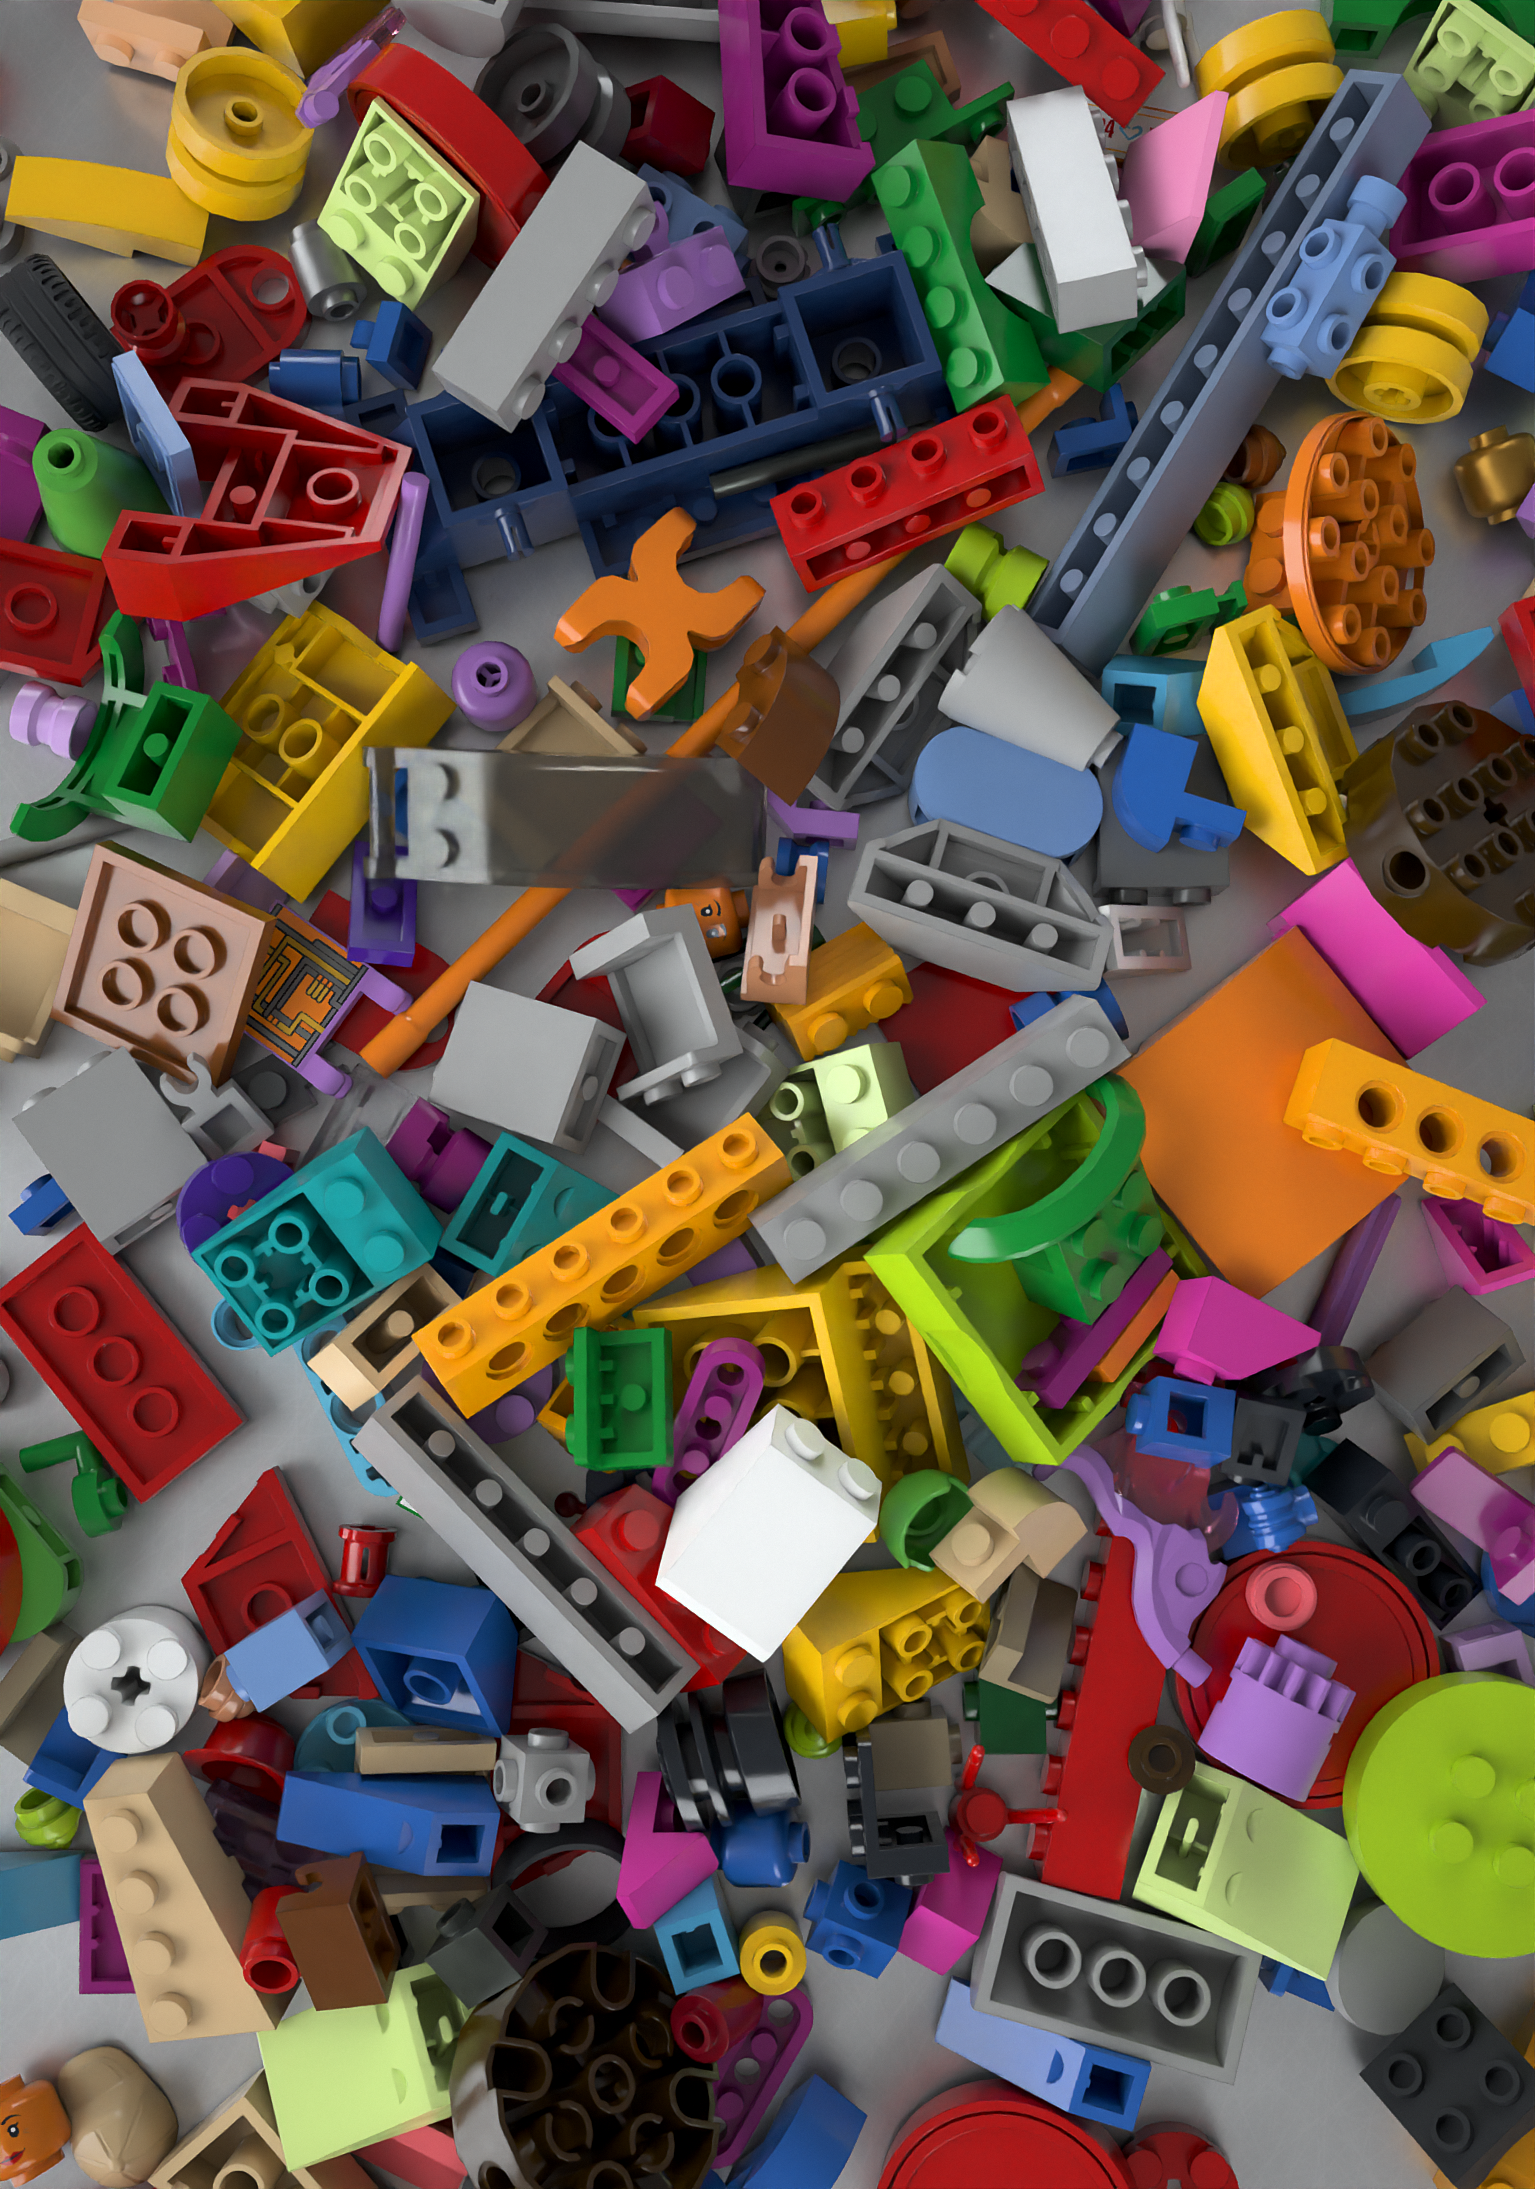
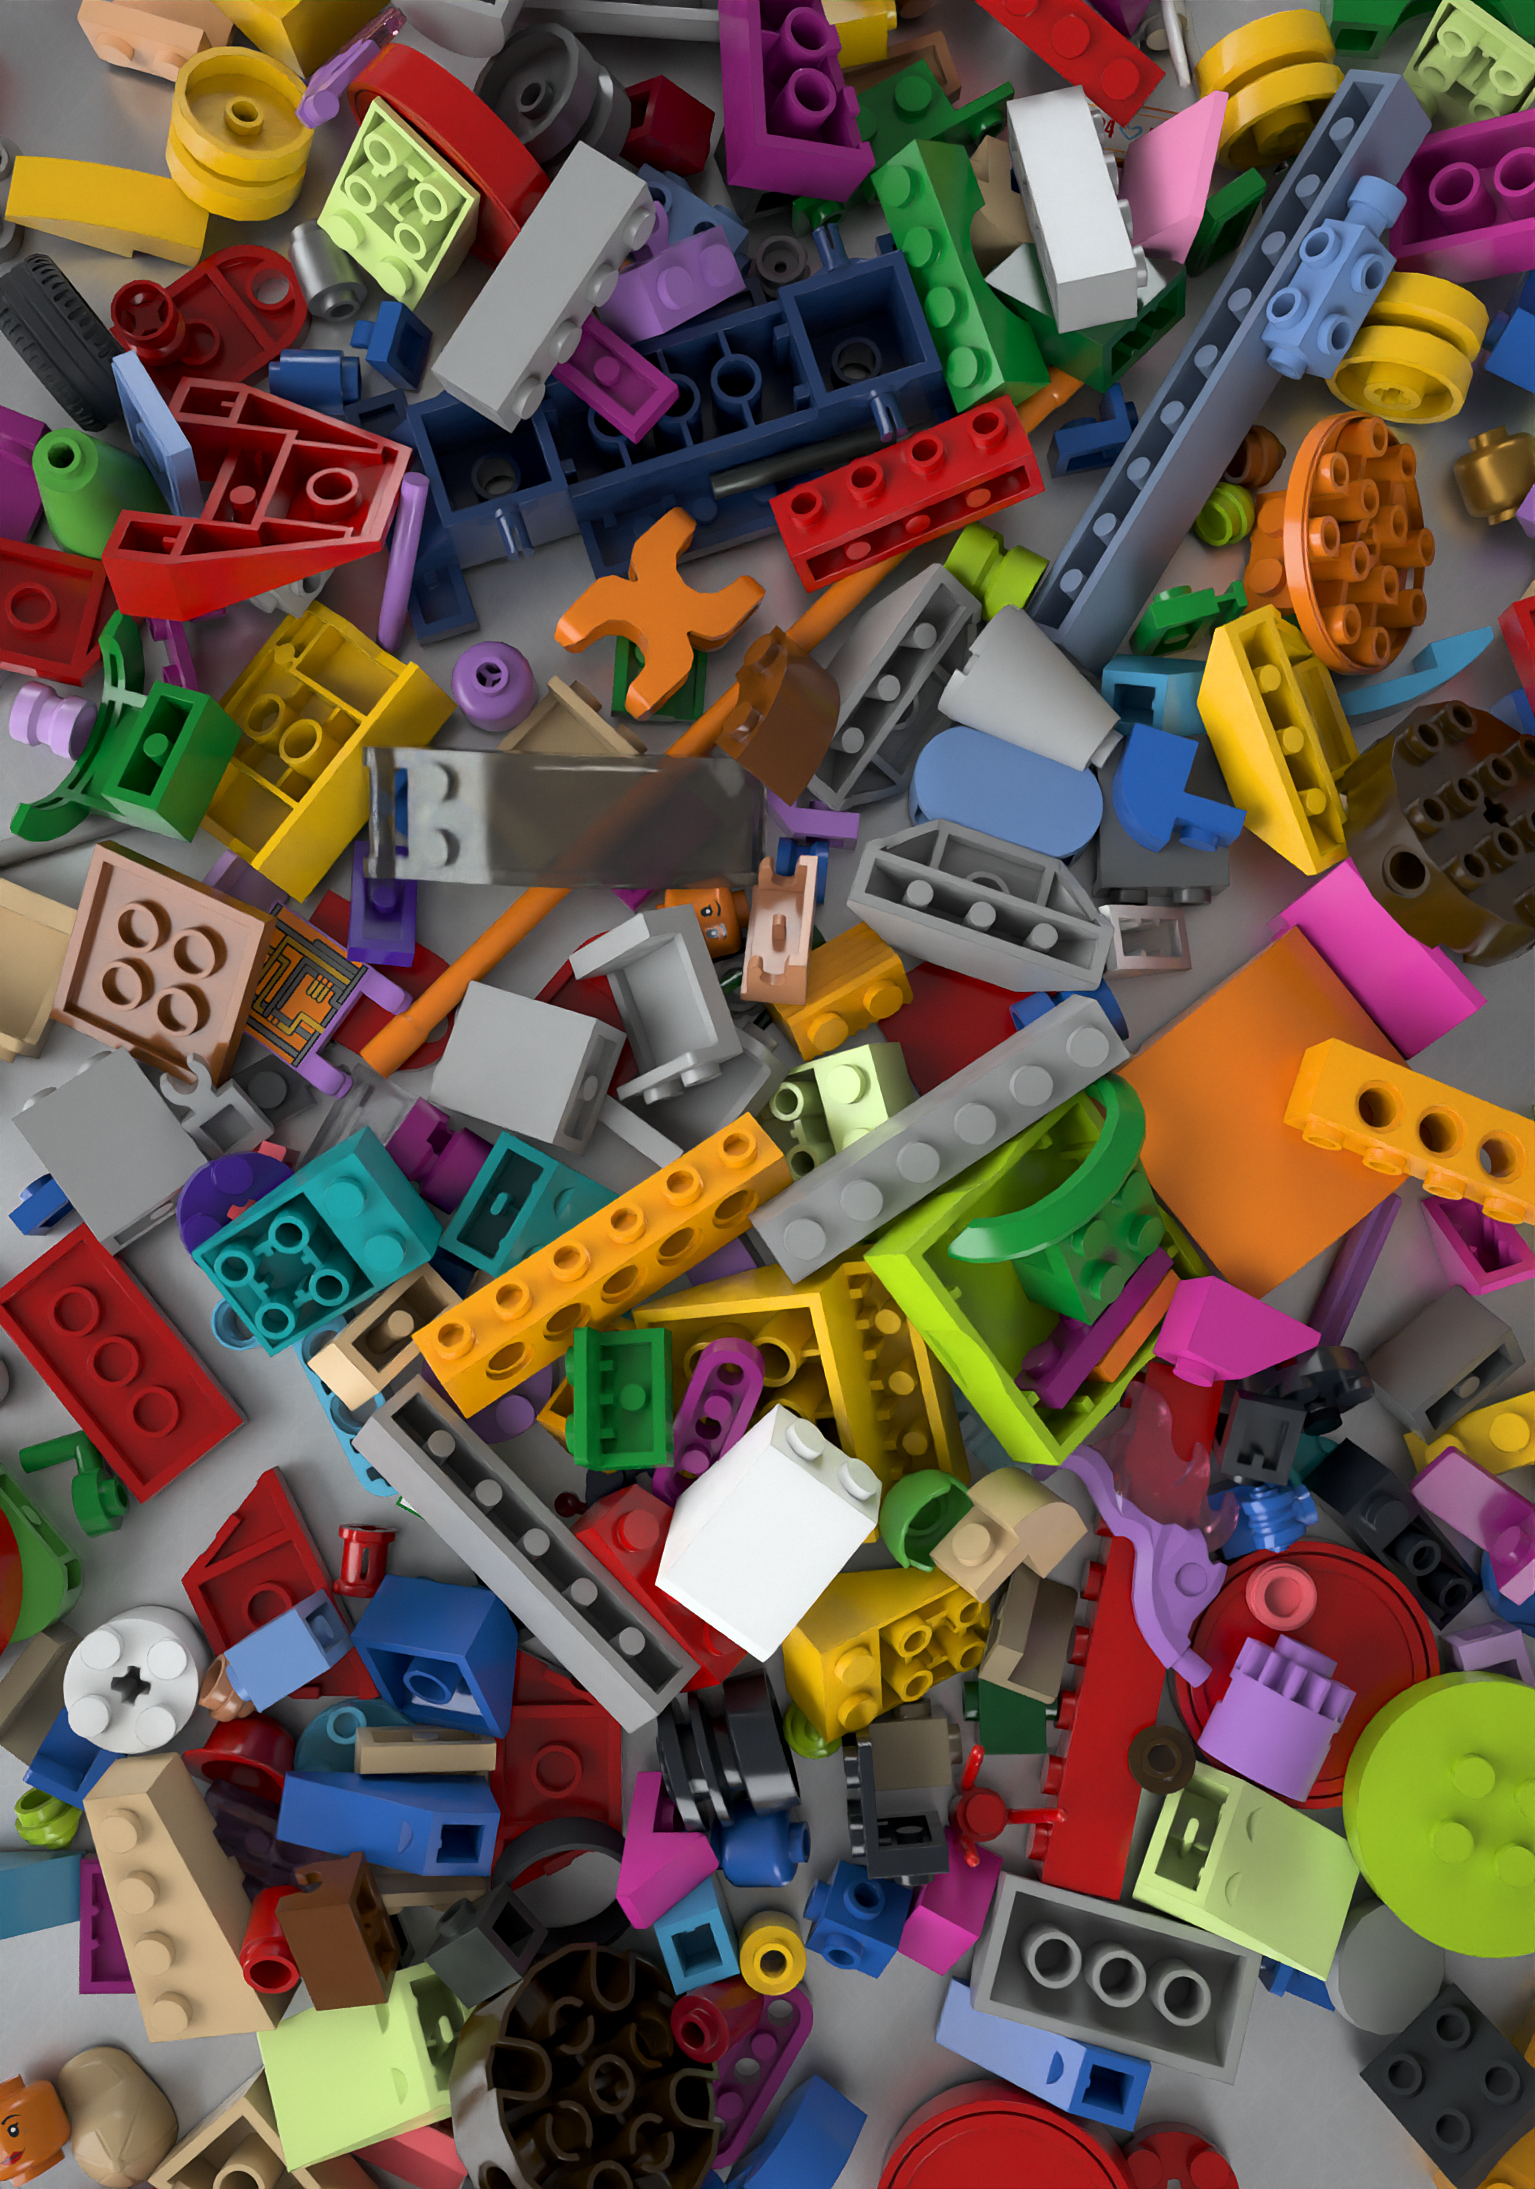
(543, 1779): light grey brick -> none
(1202, 1418): blue brick -> none

